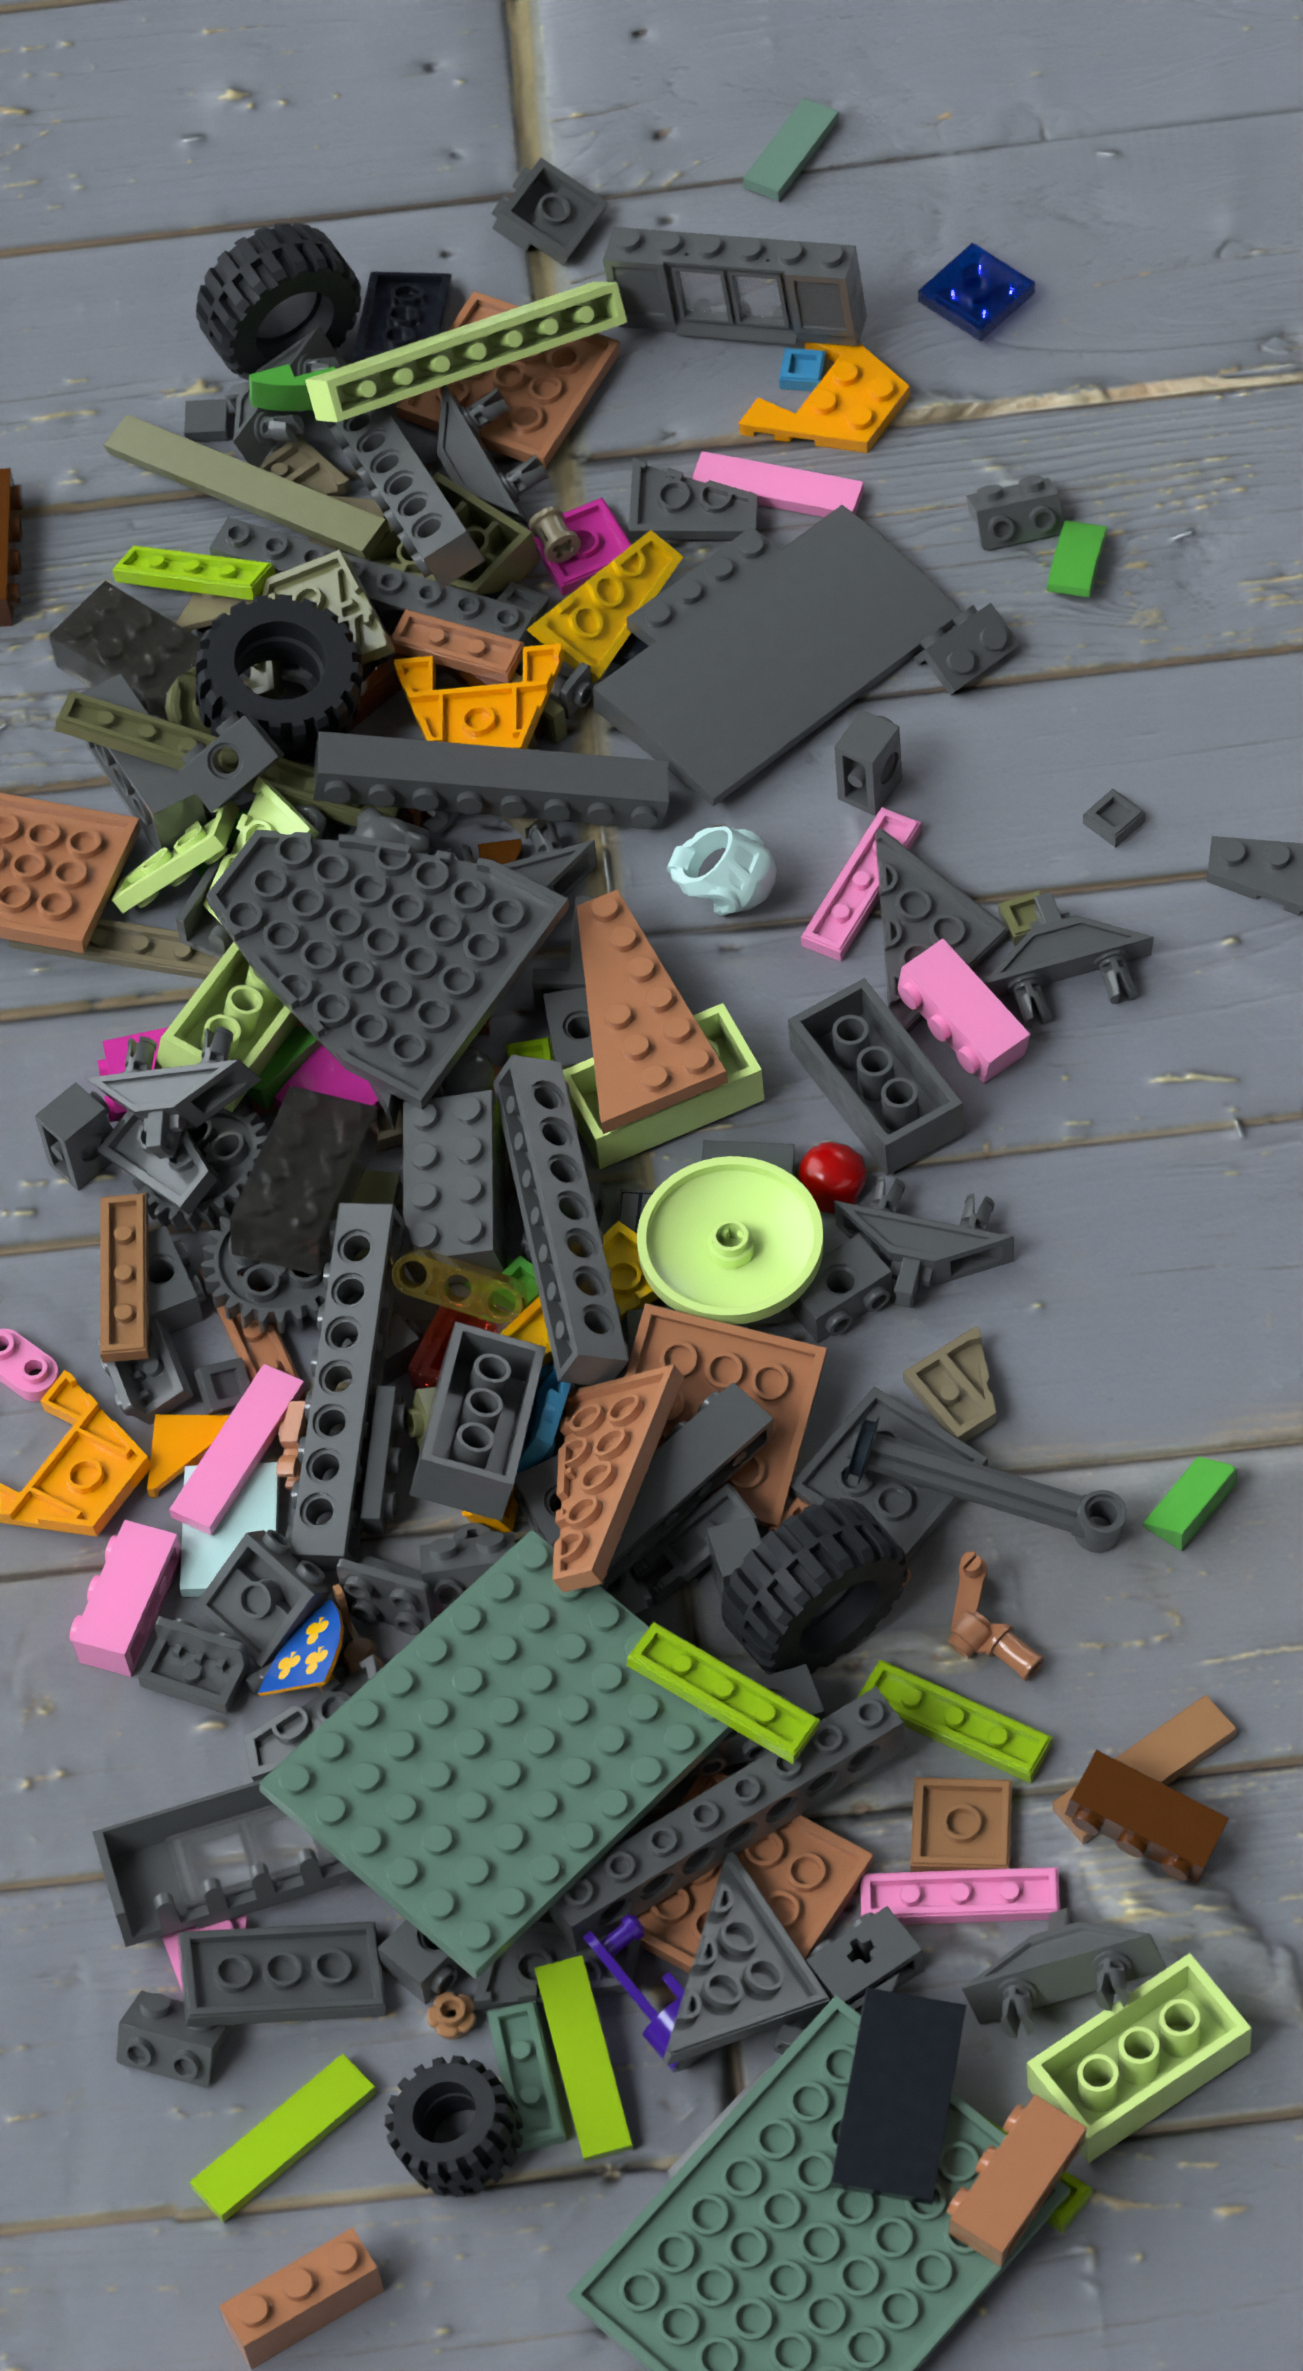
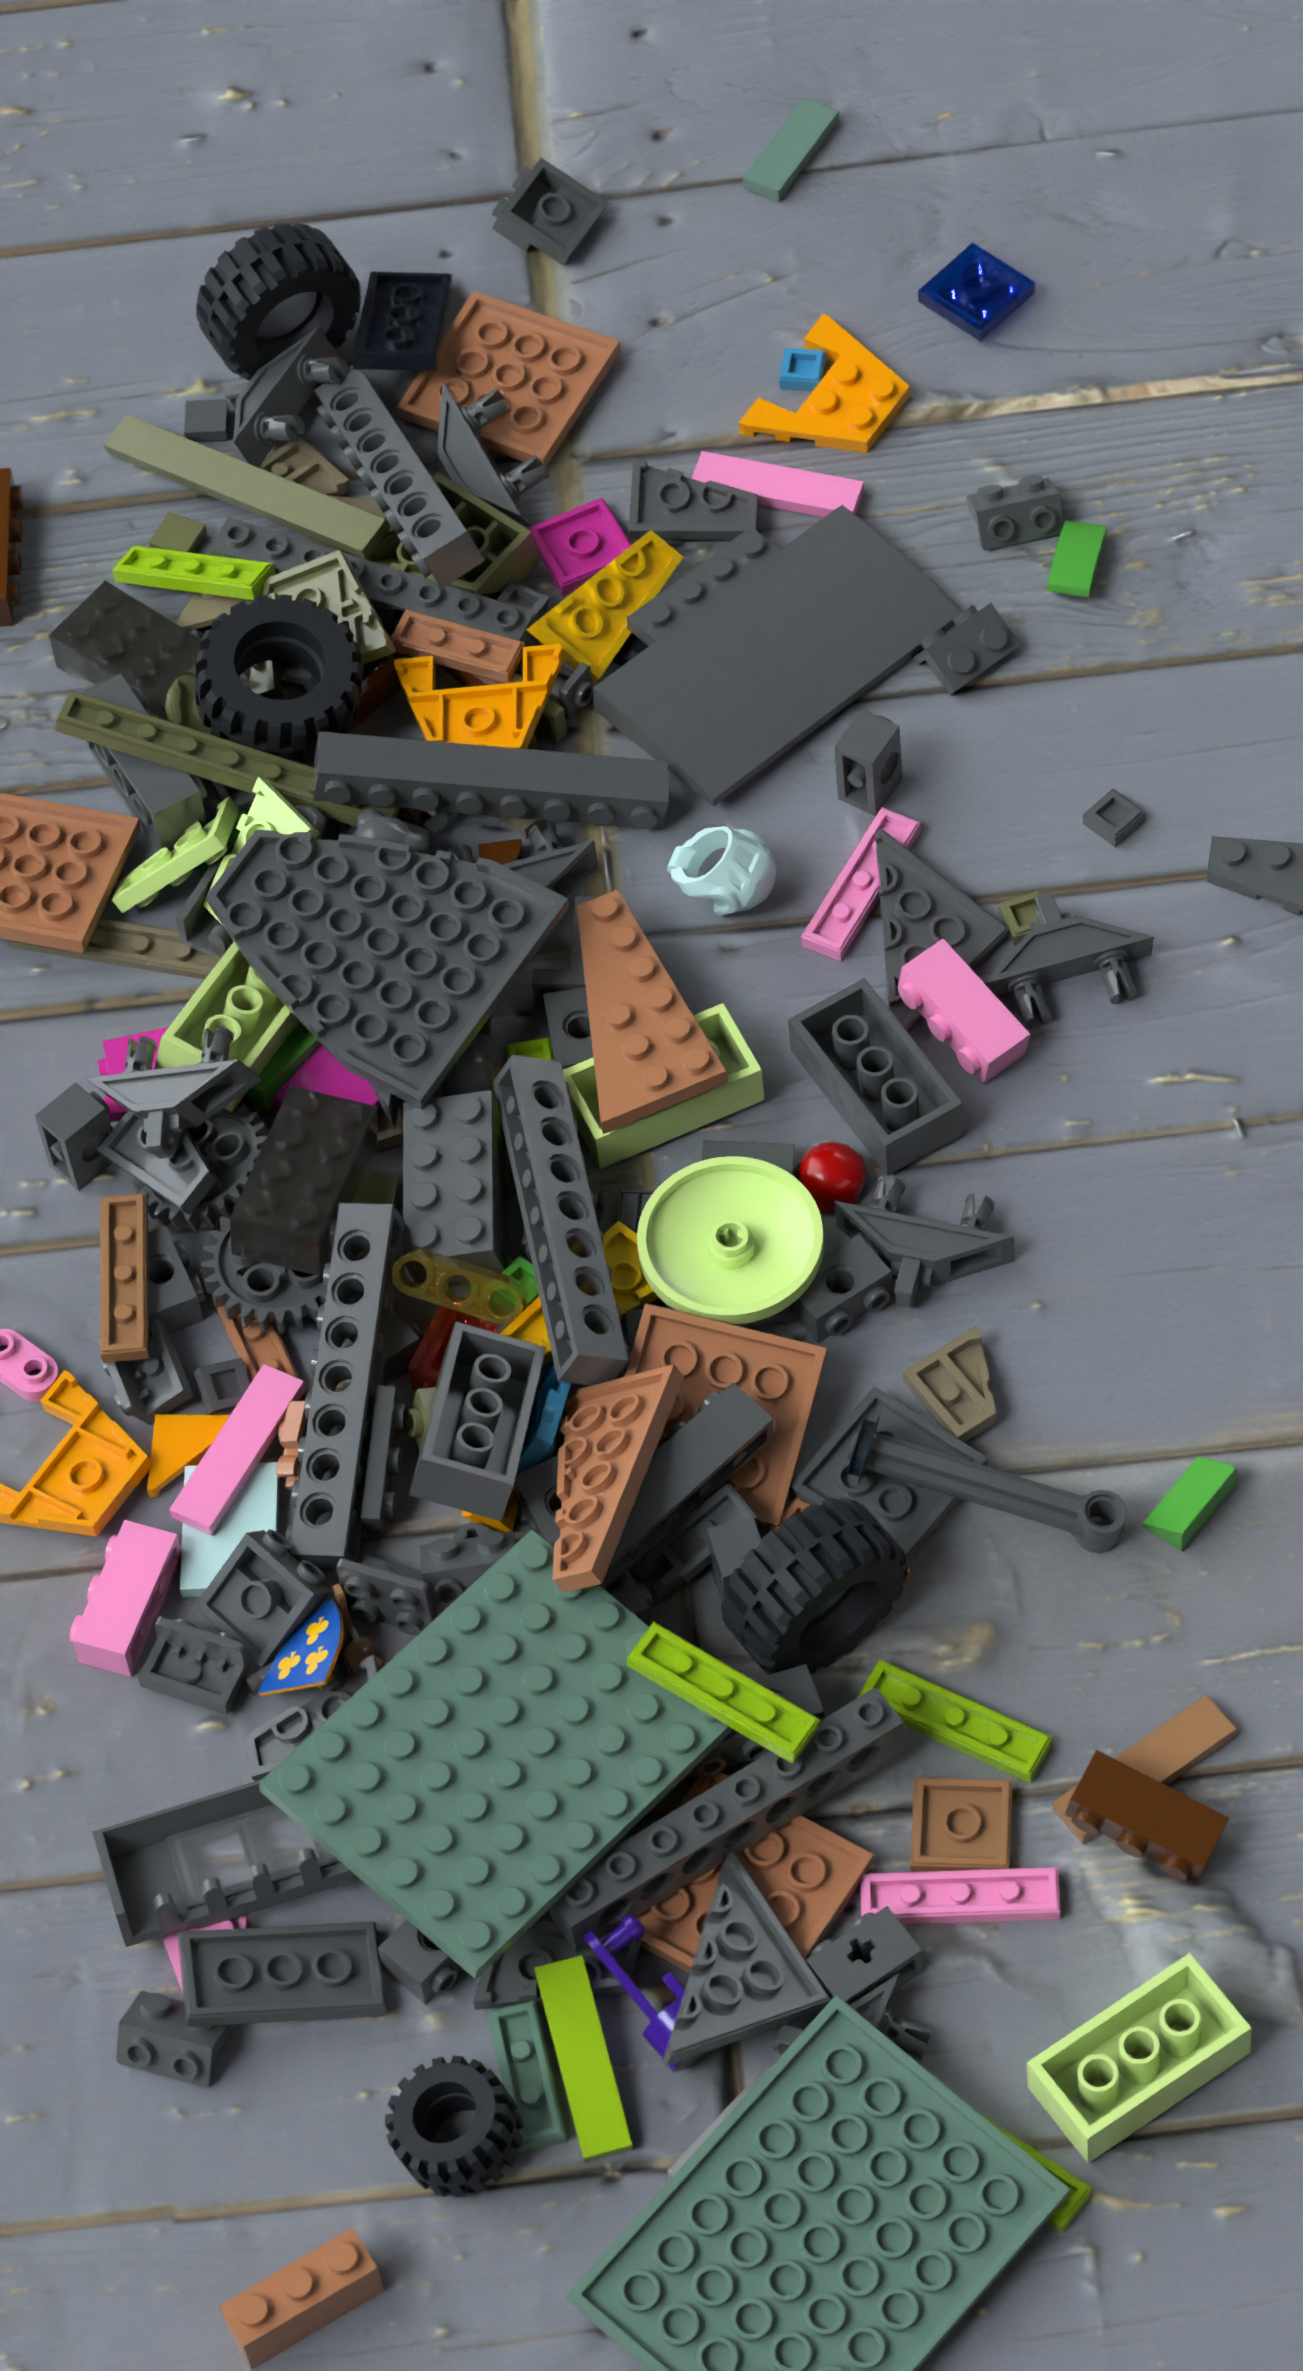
(178, 534): none -> olive tile
(255, 753): dark grey brick -> none
(280, 390): bright green slope -> none
(283, 2138): lime tile -> none
(454, 2027): medium nougat plate -> none
(465, 351): yellowish green brick -> none
(555, 535): dark tan bush -> none
(737, 286): dark grey window -> none
(898, 2096): black tile -> none
(976, 1634): nougat pin -> none
(1015, 2179): nougat brick -> none
(1060, 1966): dark grey connector -> none

